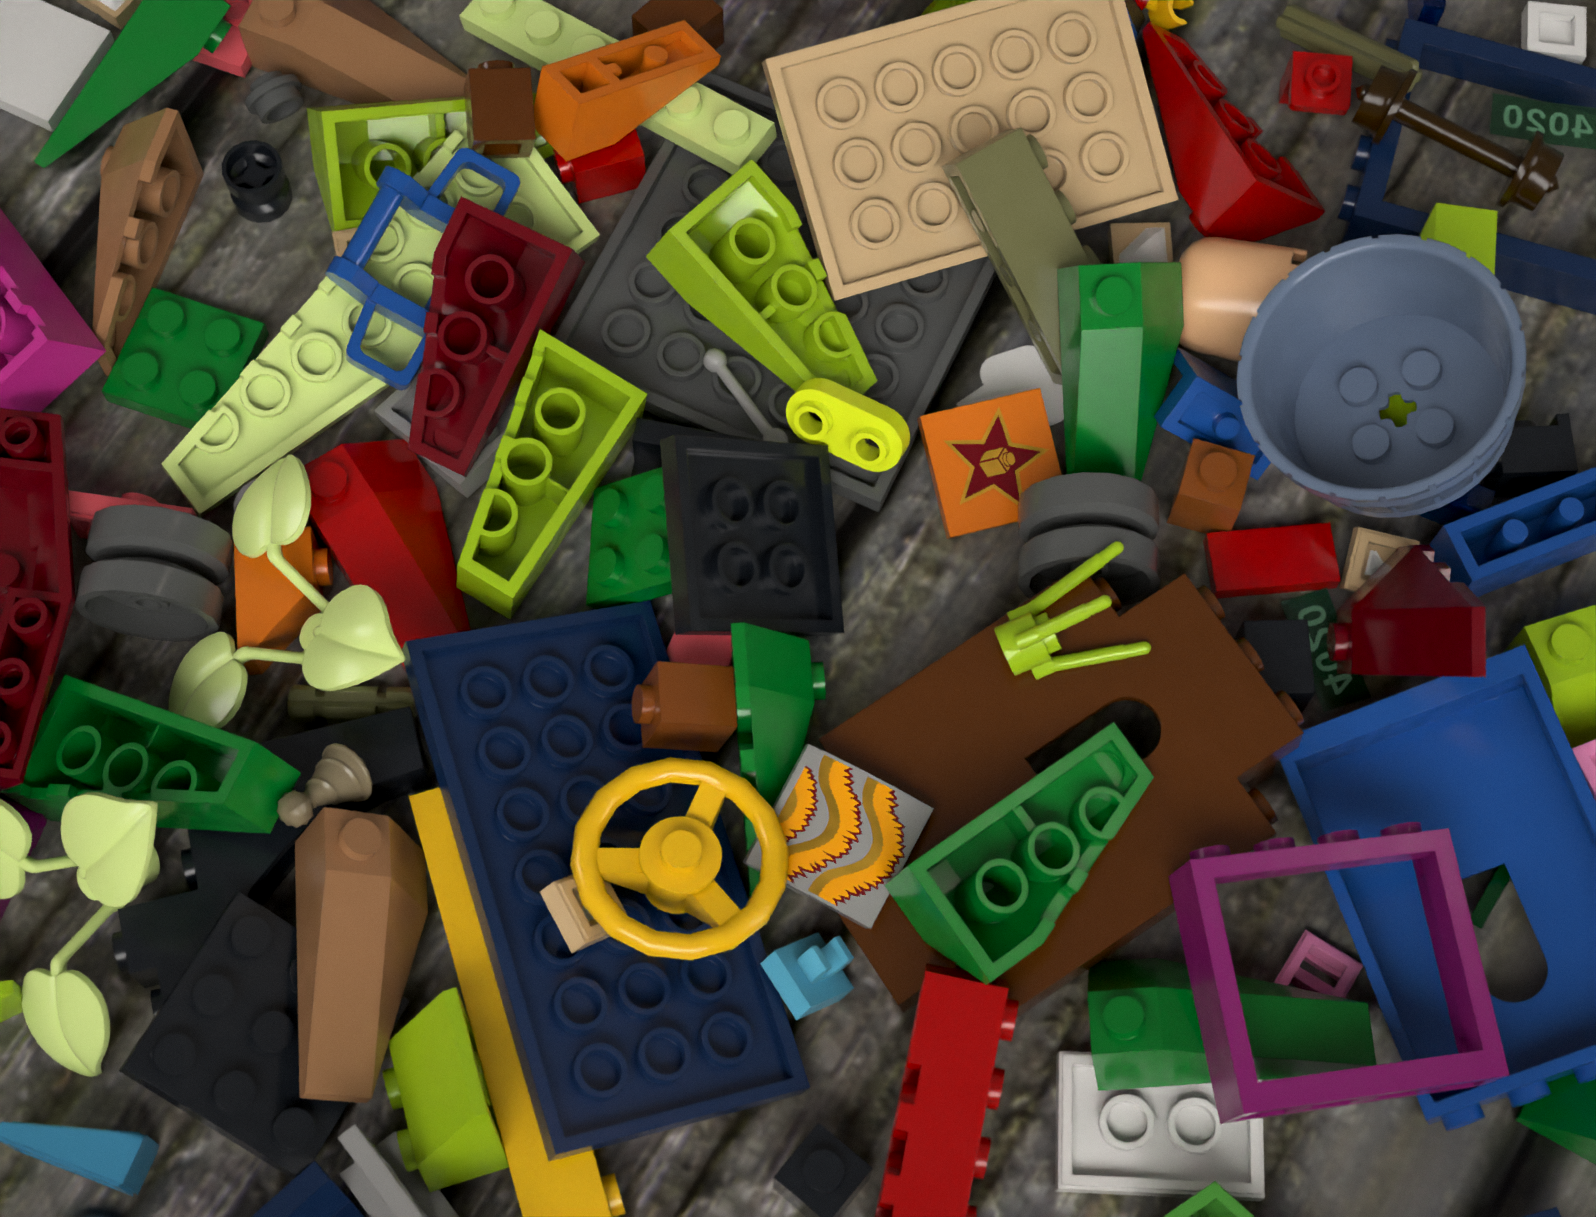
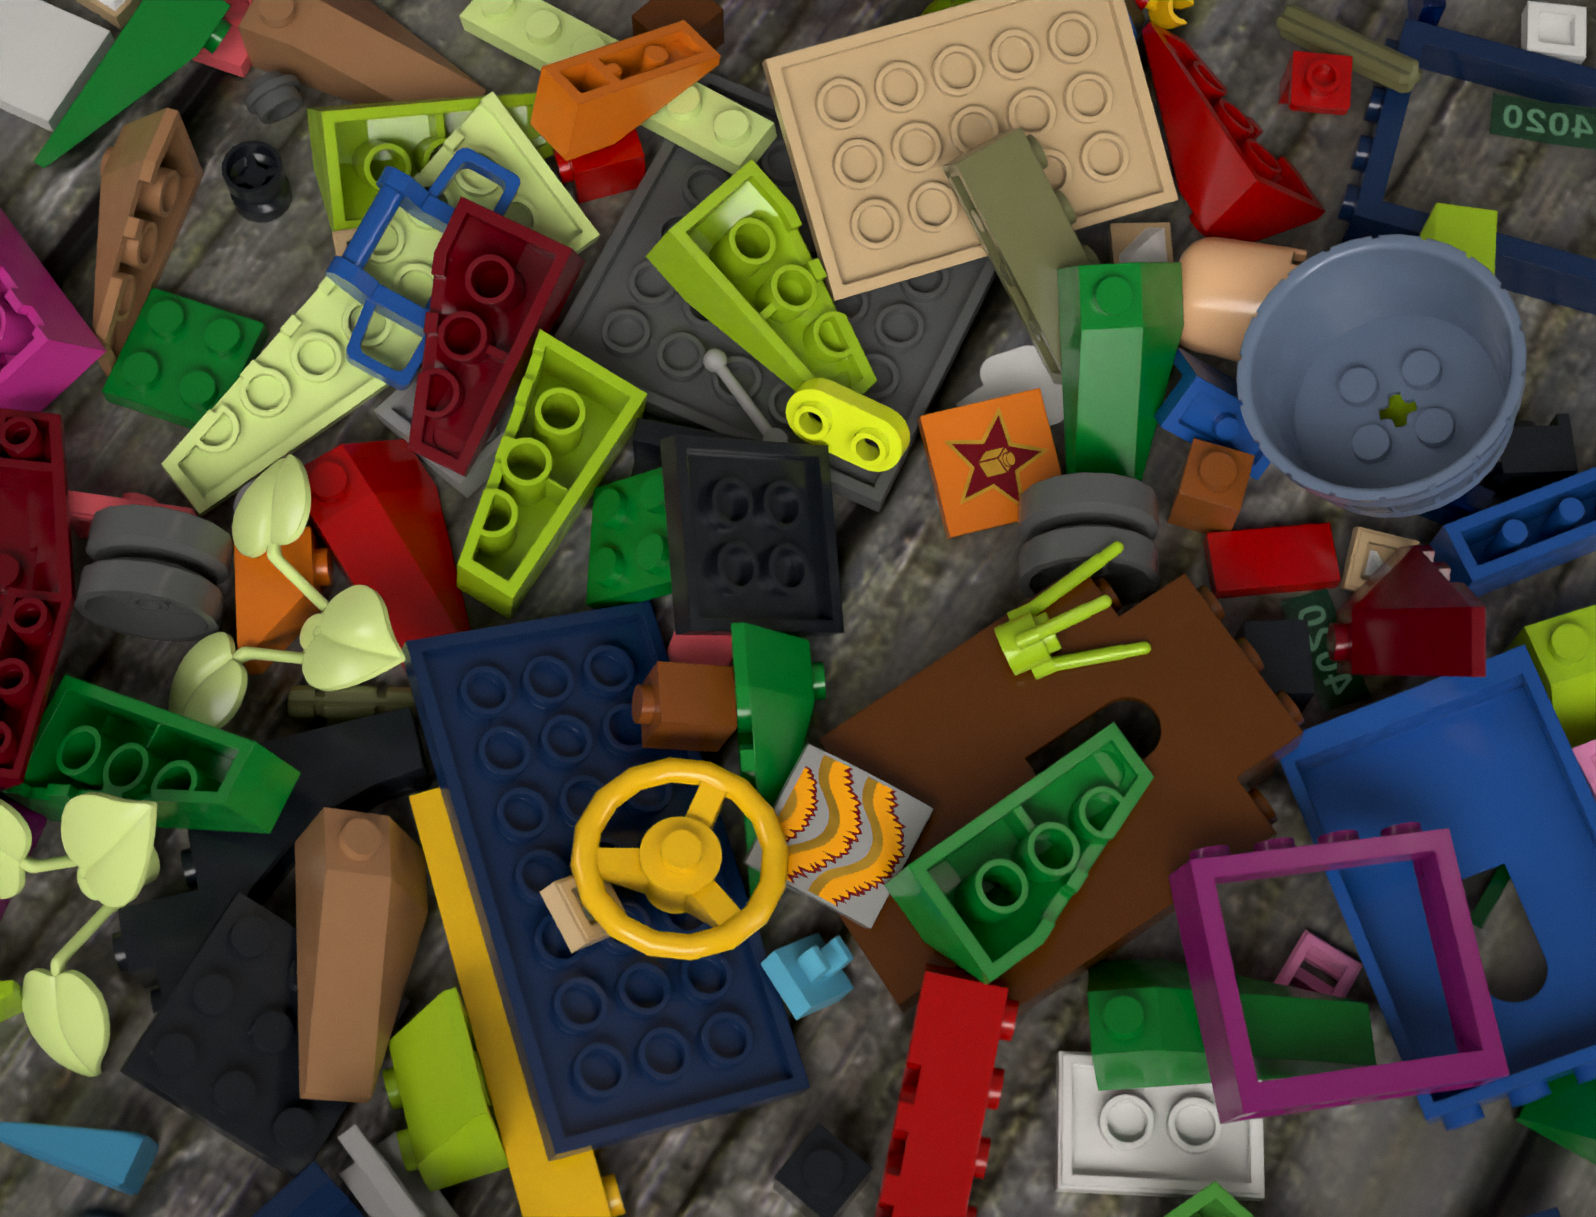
(337, 779): dark tan piece -> none
(500, 110): reddish brown brick -> none
(1528, 174): dark brown piece -> none

